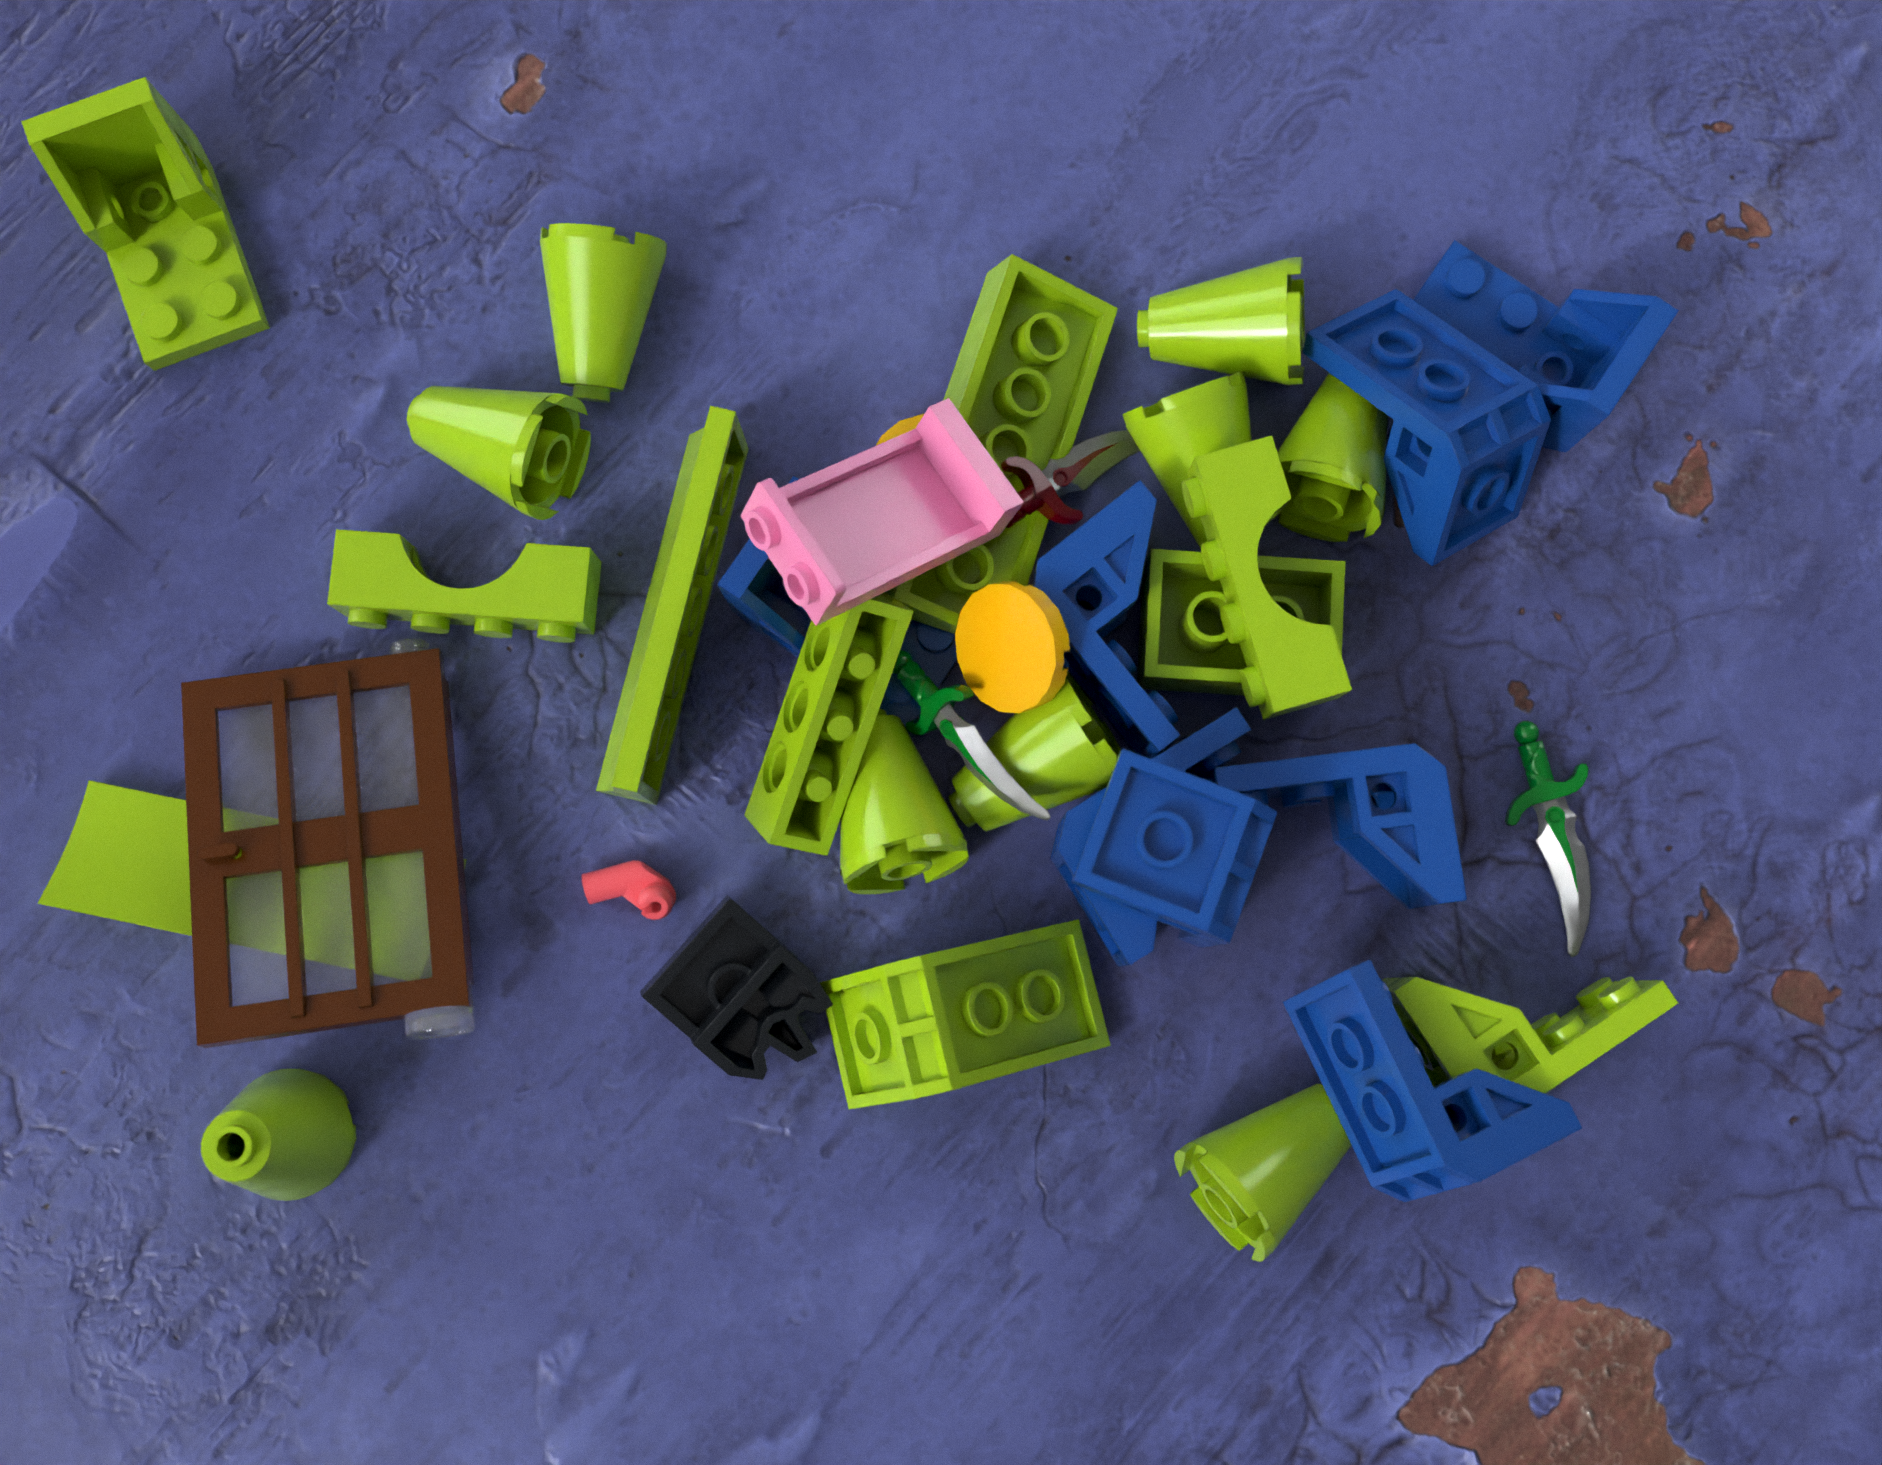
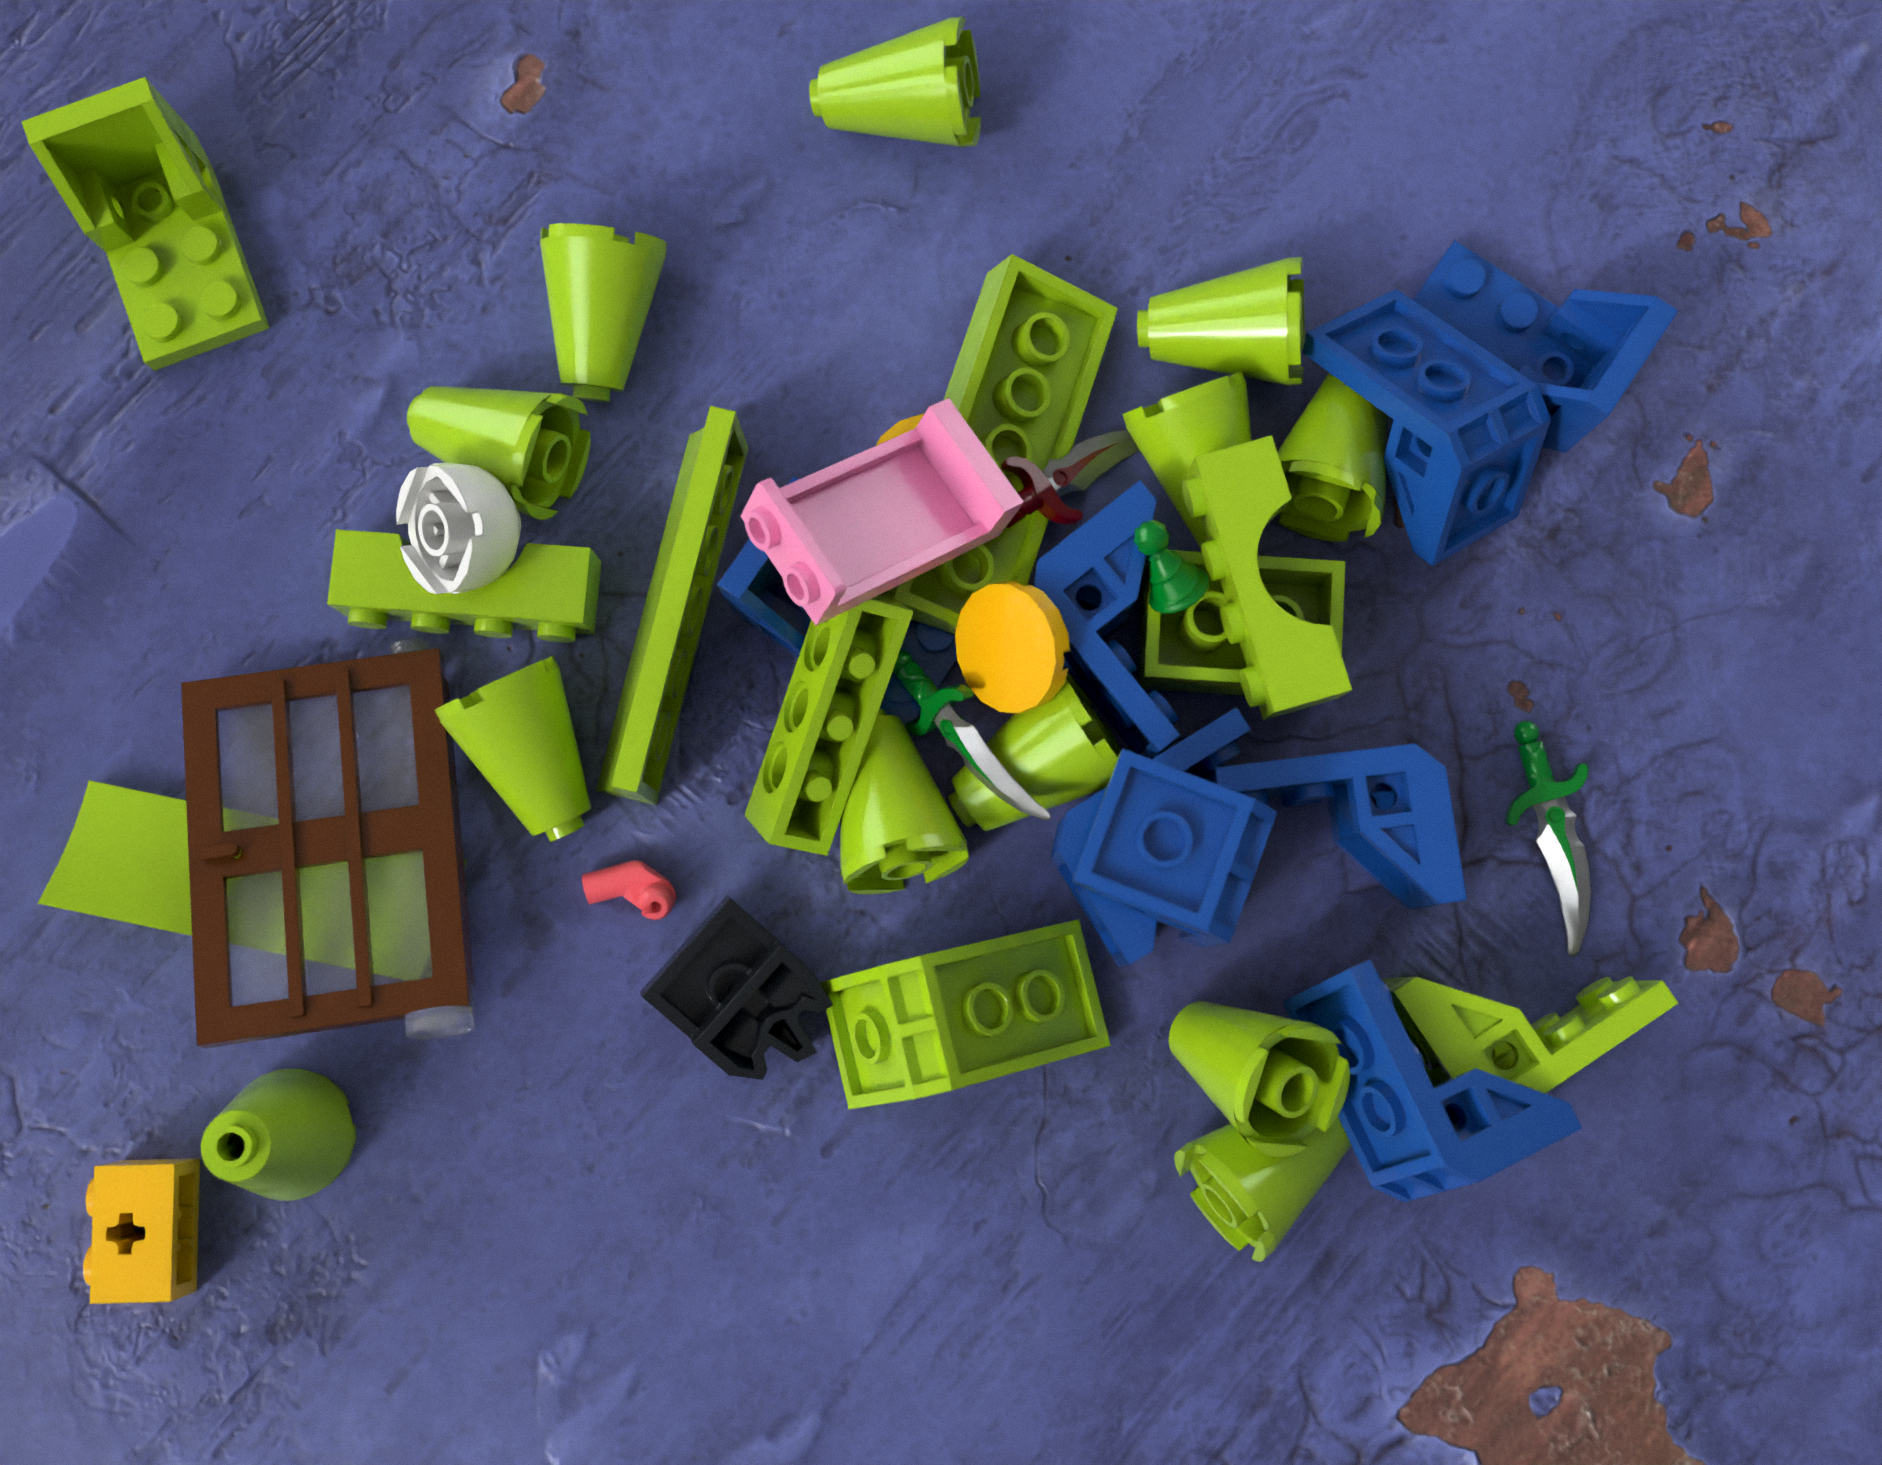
(137, 1265): none -> yellow brick
(458, 527): none -> white cylinder
(525, 746): none -> lime cone
(905, 87): none -> lime cone
(1173, 580): none -> green piece
(1263, 1072): none -> lime cone

